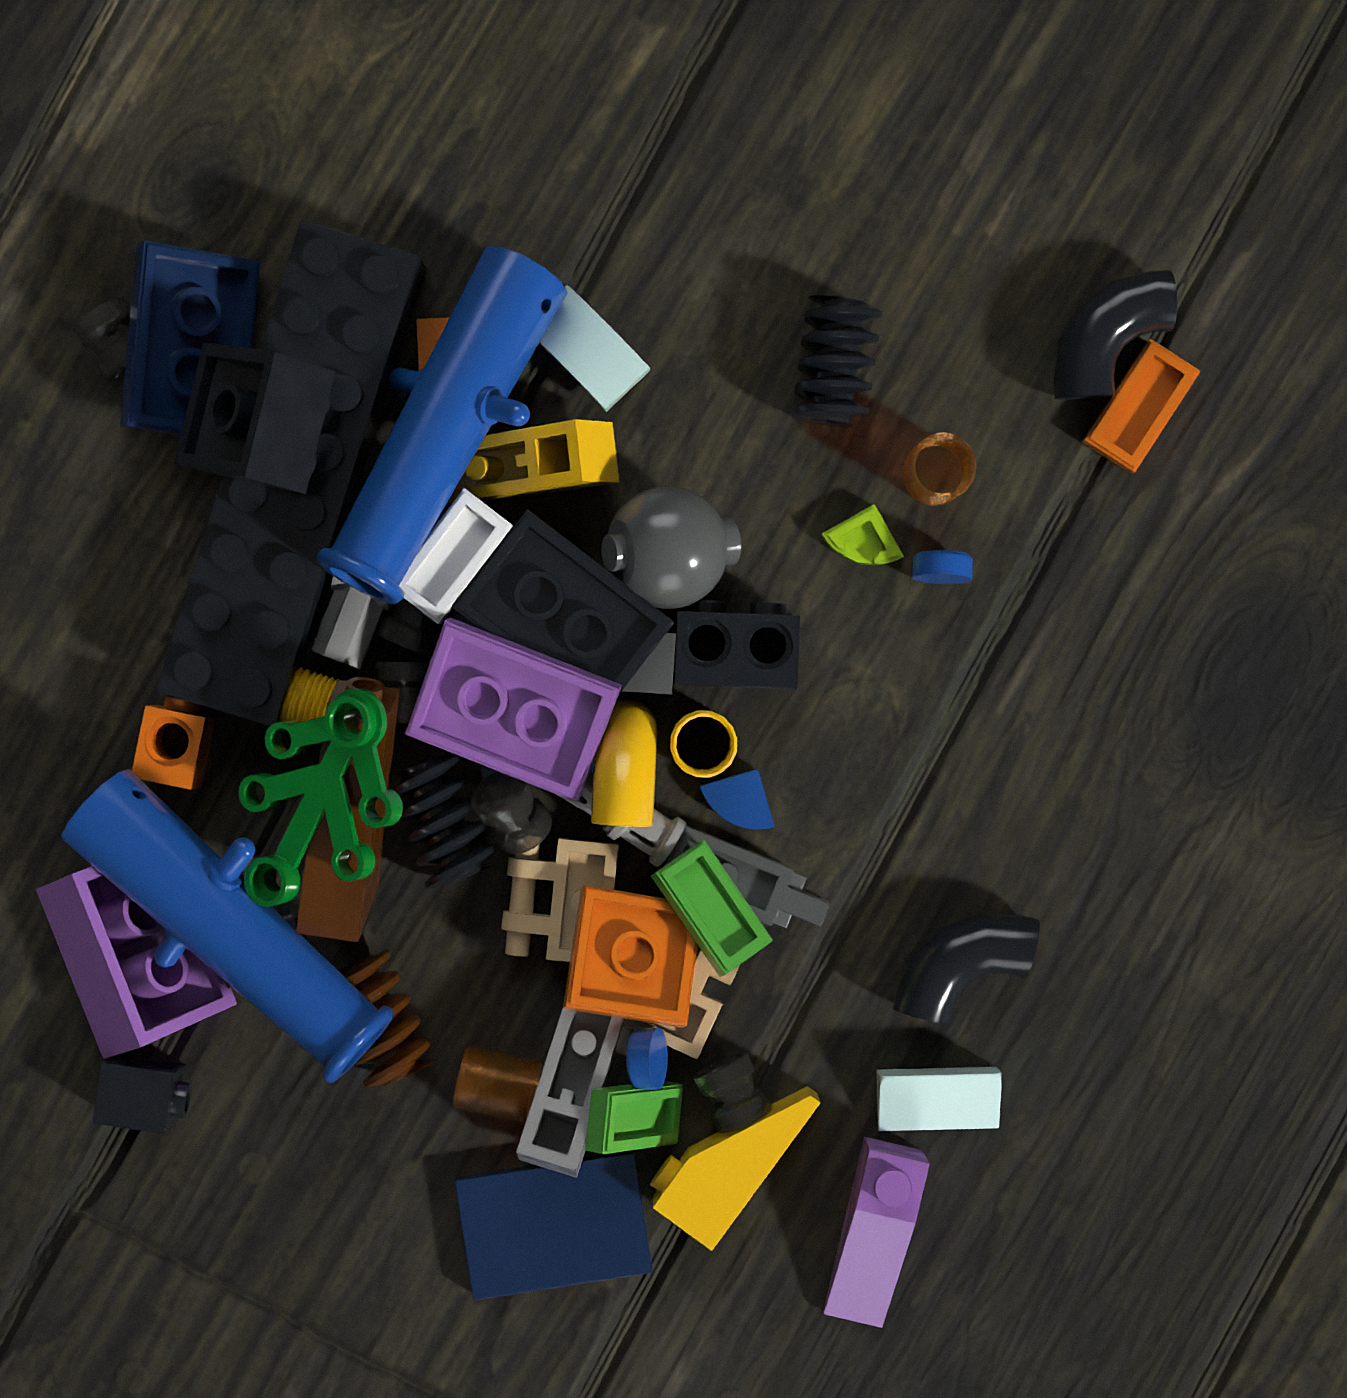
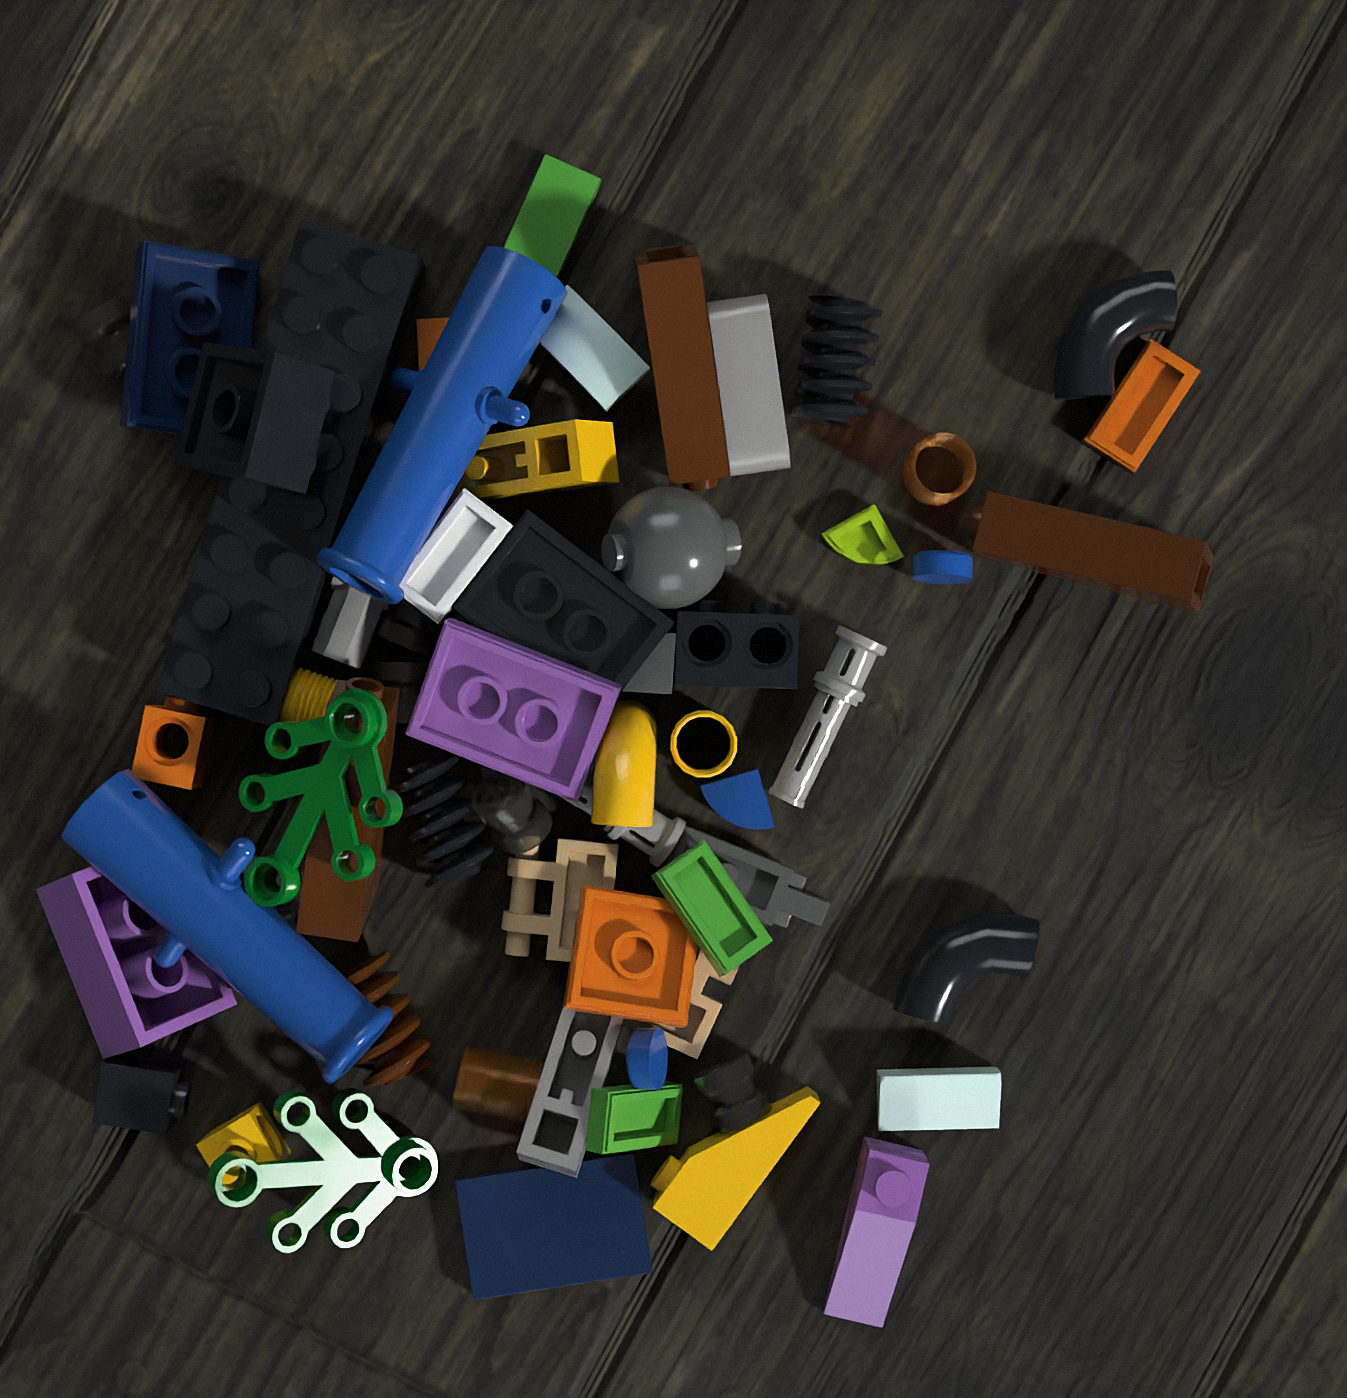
(248, 1133): none -> yellow brick
(332, 1173): none -> plant
(553, 214): none -> bright green tile
(682, 365): none -> reddish brown slope
(748, 384): none -> light grey beam
(792, 783): none -> light grey pin
(1092, 551): none -> reddish brown slope

